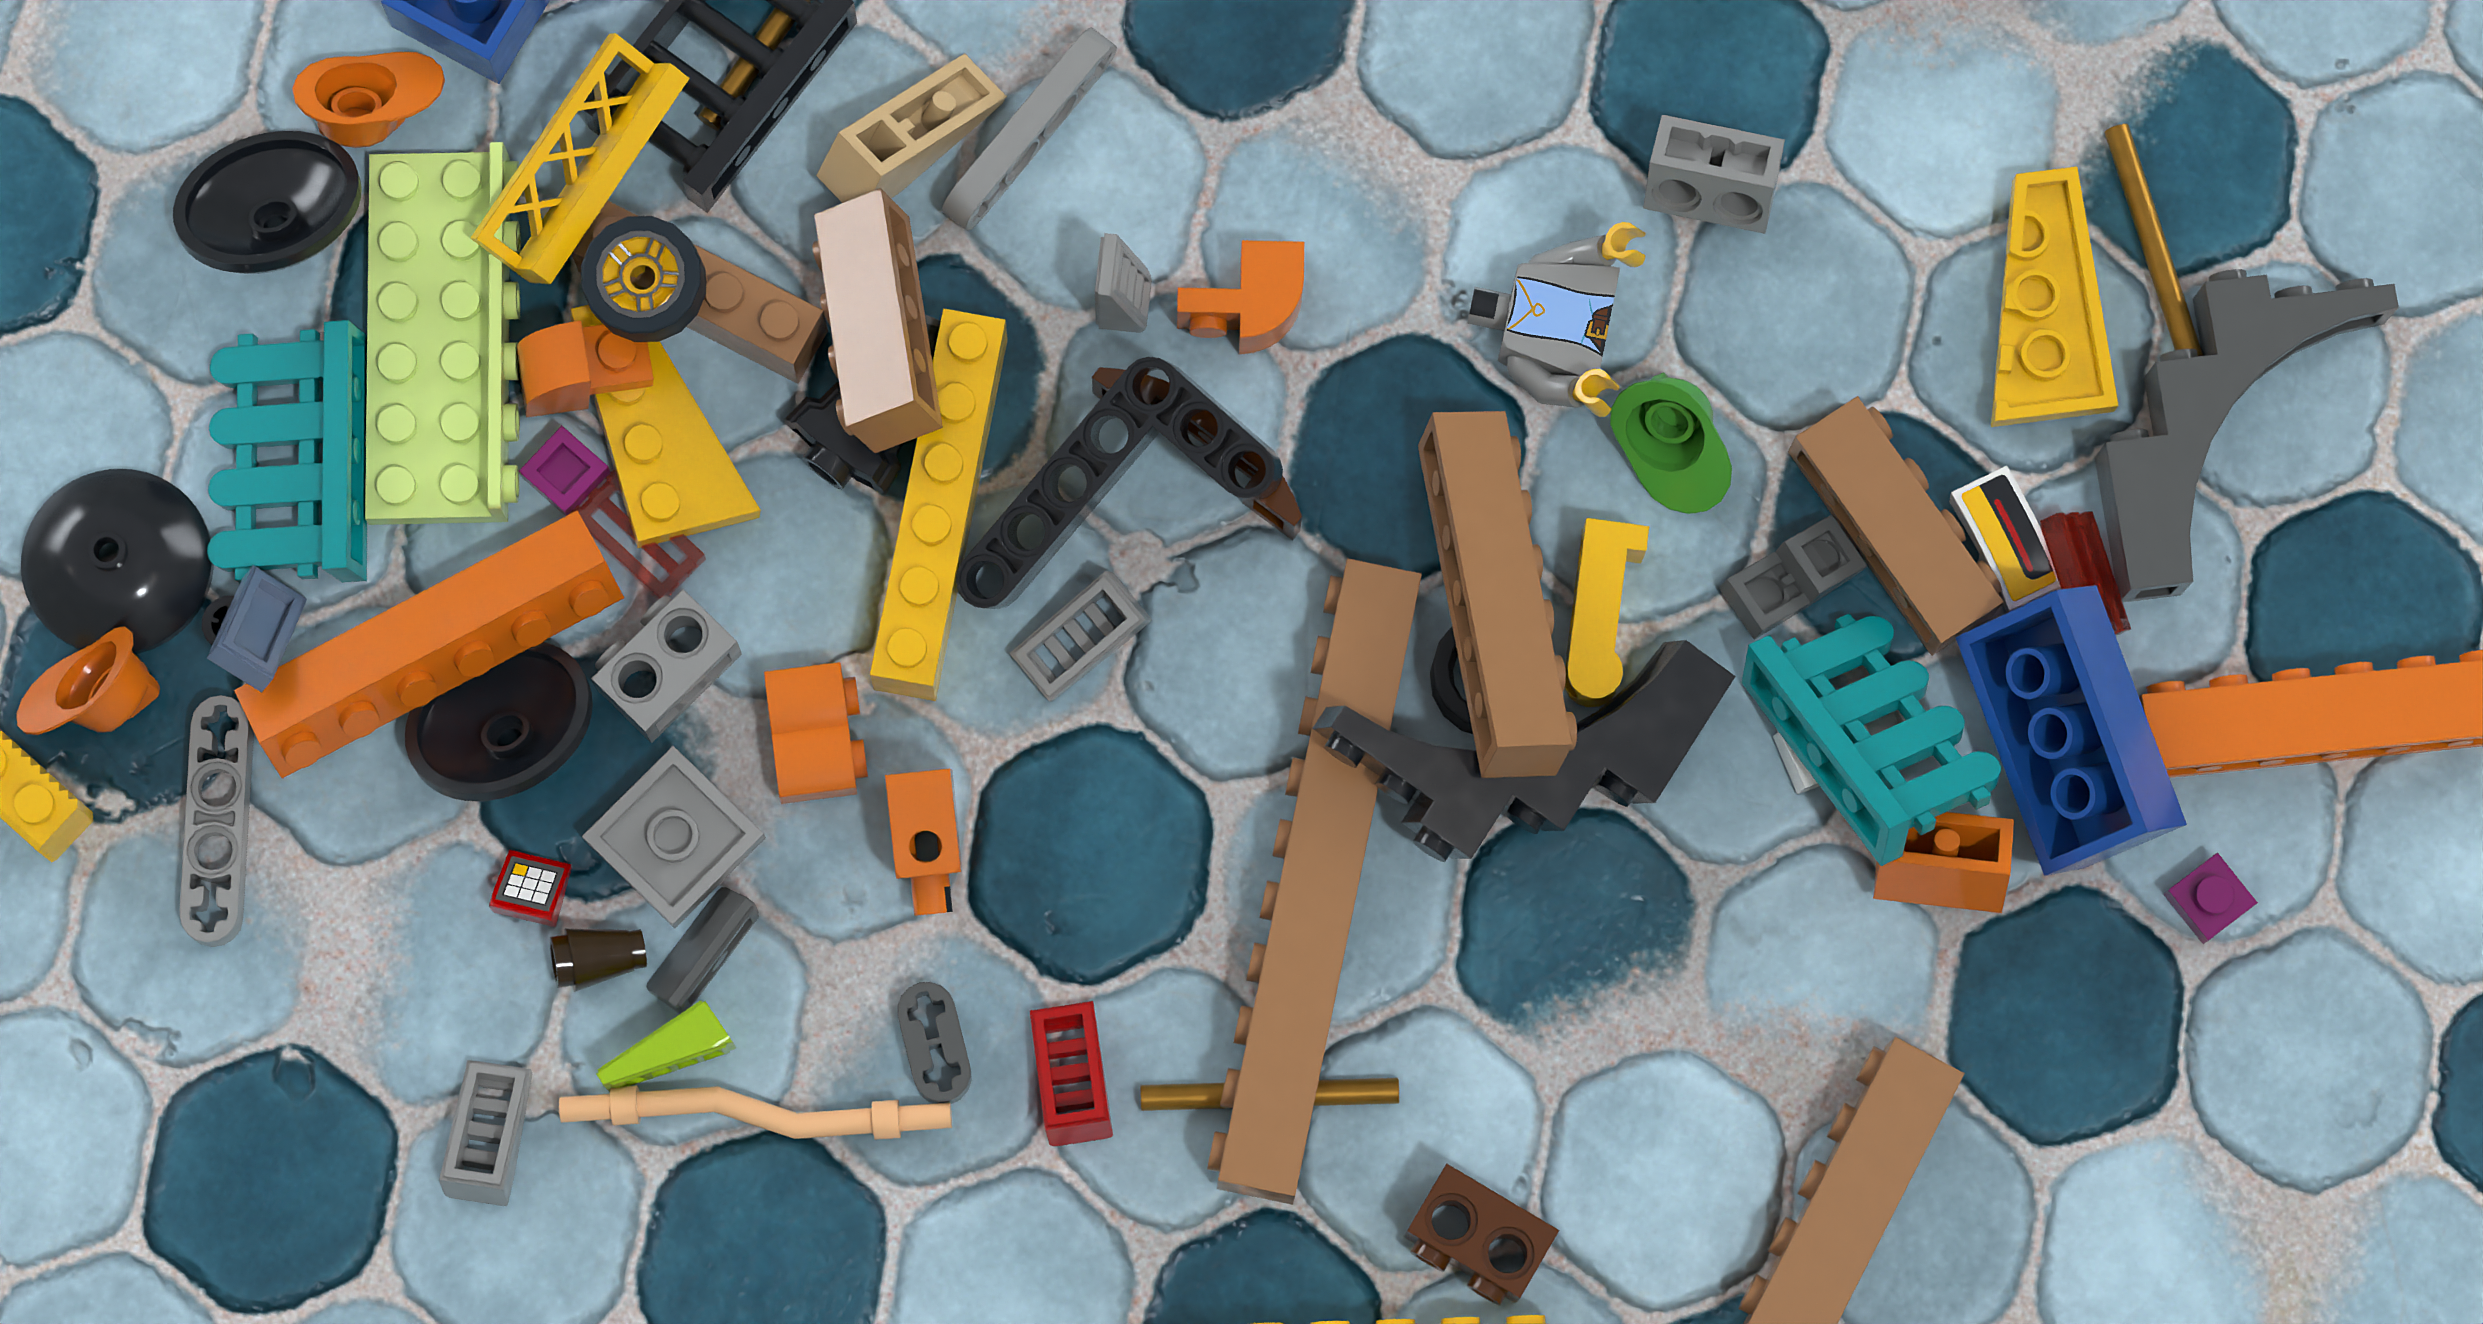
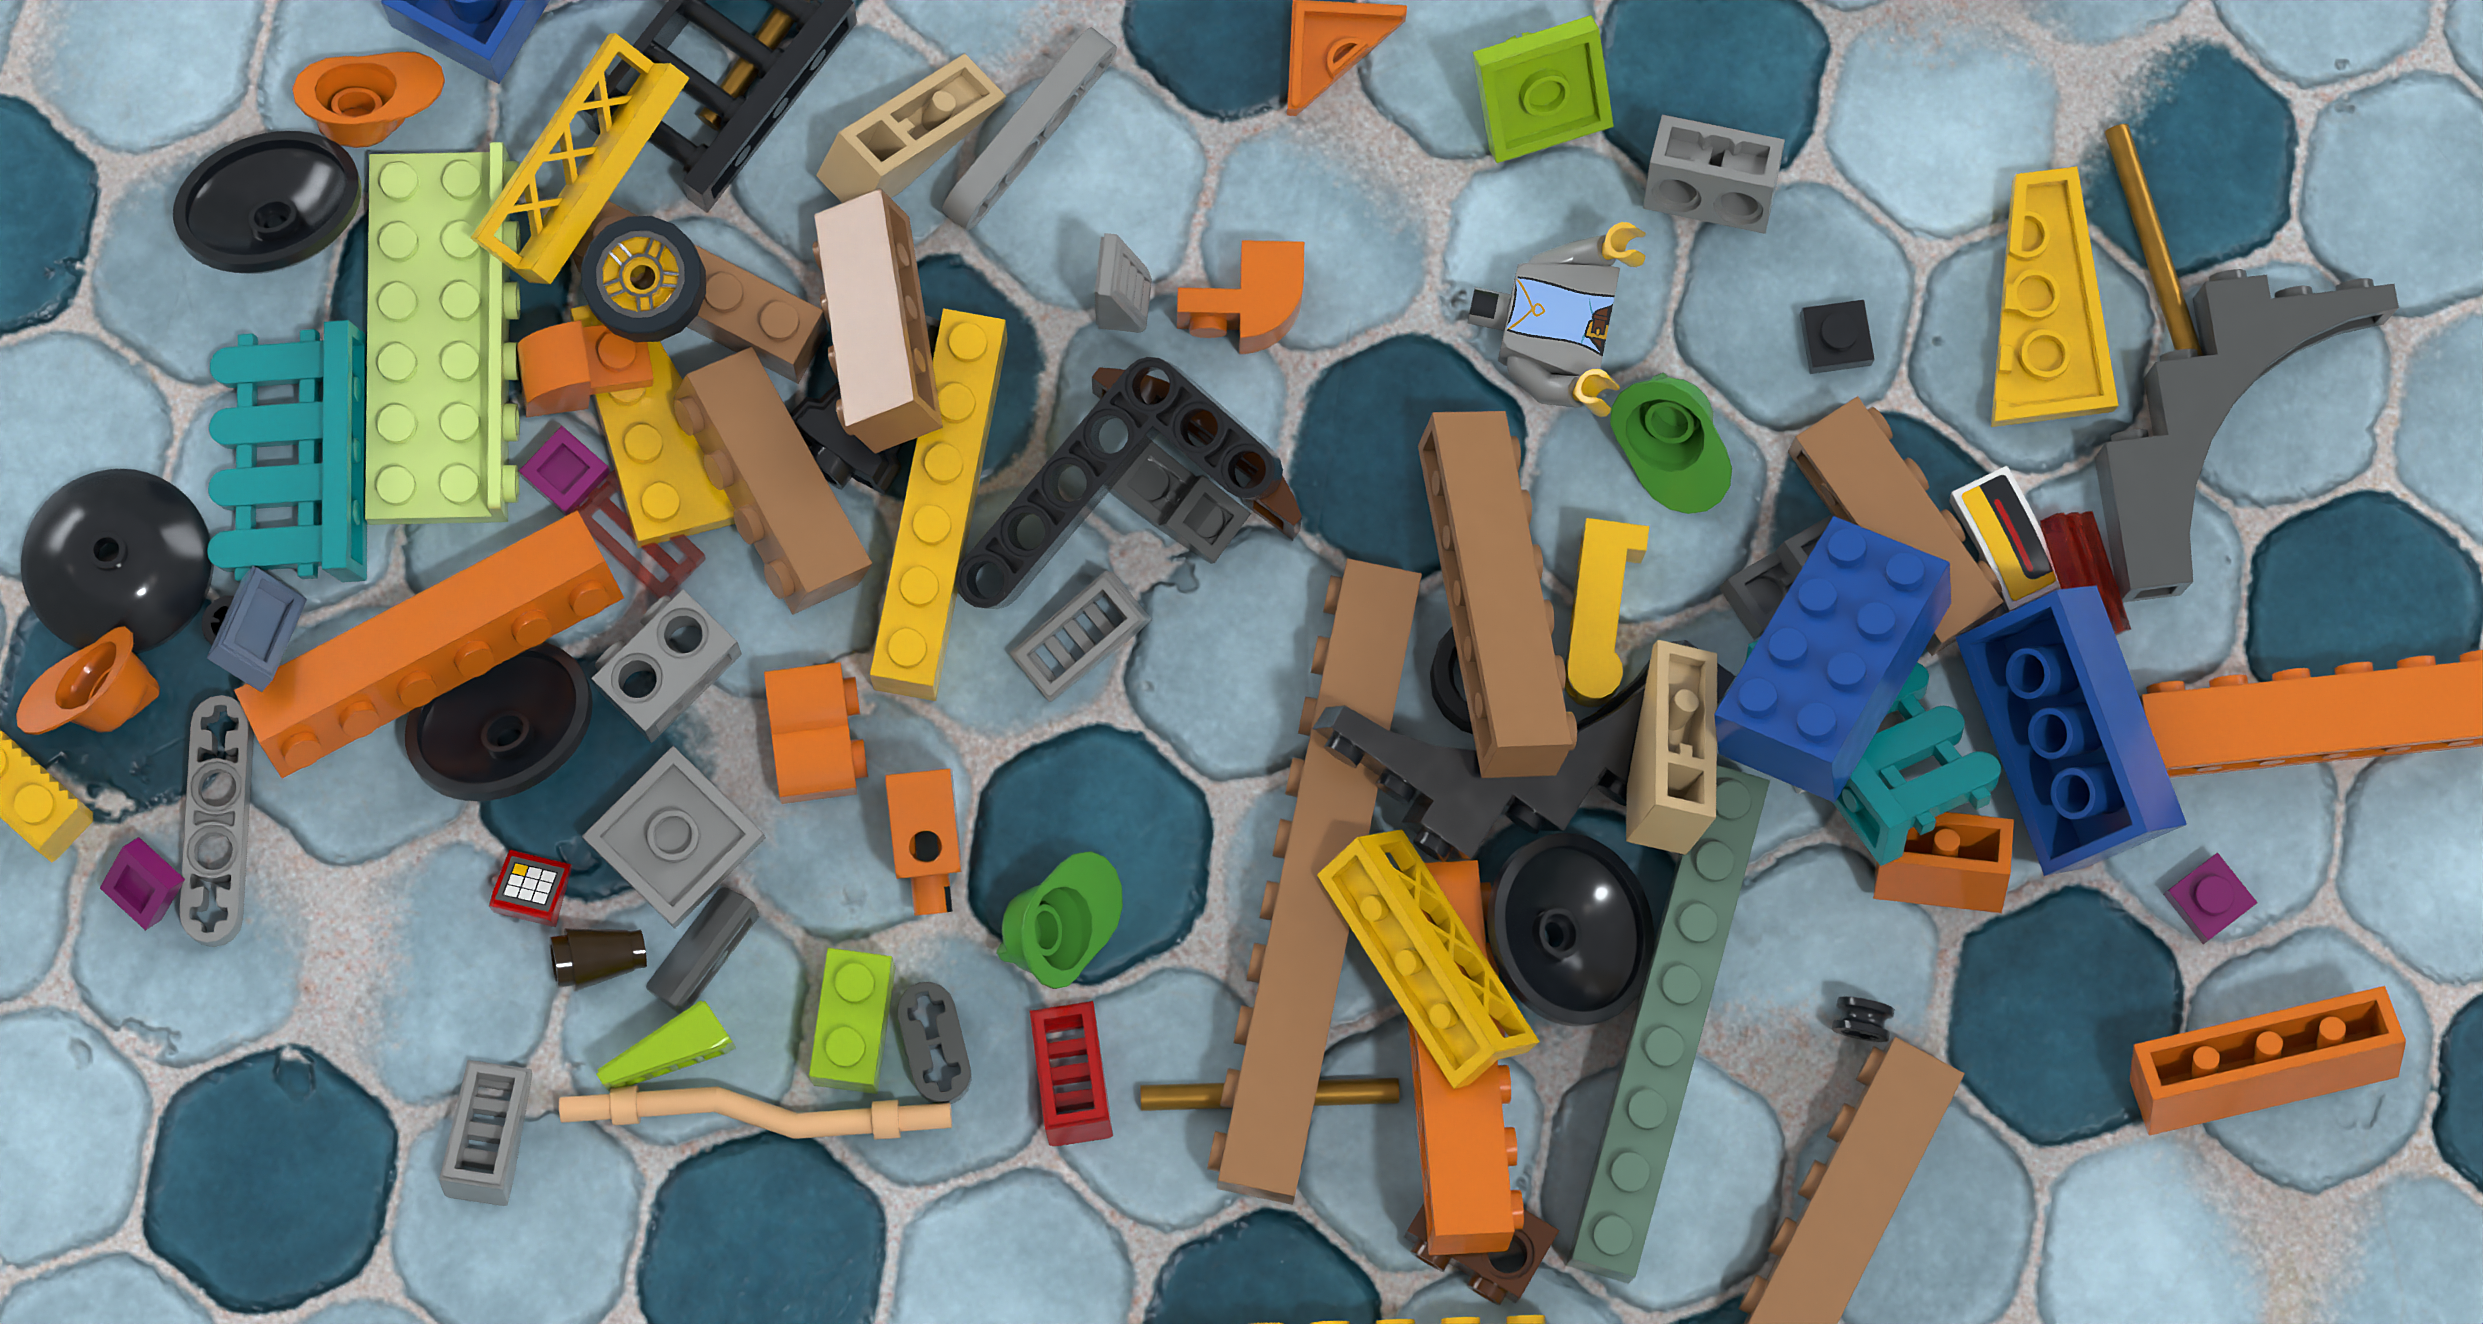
(142, 883): none -> magenta plate
(770, 481): none -> medium nougat brick
(852, 1021): none -> lime brick
(1064, 920): none -> bright green piece
(1180, 503): none -> dark grey slope
(1330, 41): none -> orange tile
(1420, 957): none -> yellow fence
(1463, 1129): none -> orange brick
(1543, 88): none -> lime tile
(1594, 924): none -> black dish
(1666, 1034): none -> sand green brick
(1674, 751): none -> tan slope
(1833, 658): none -> blue brick
(1836, 336): none -> black plate
(1863, 1019): none -> black bush
(2267, 1060): none -> orange brick

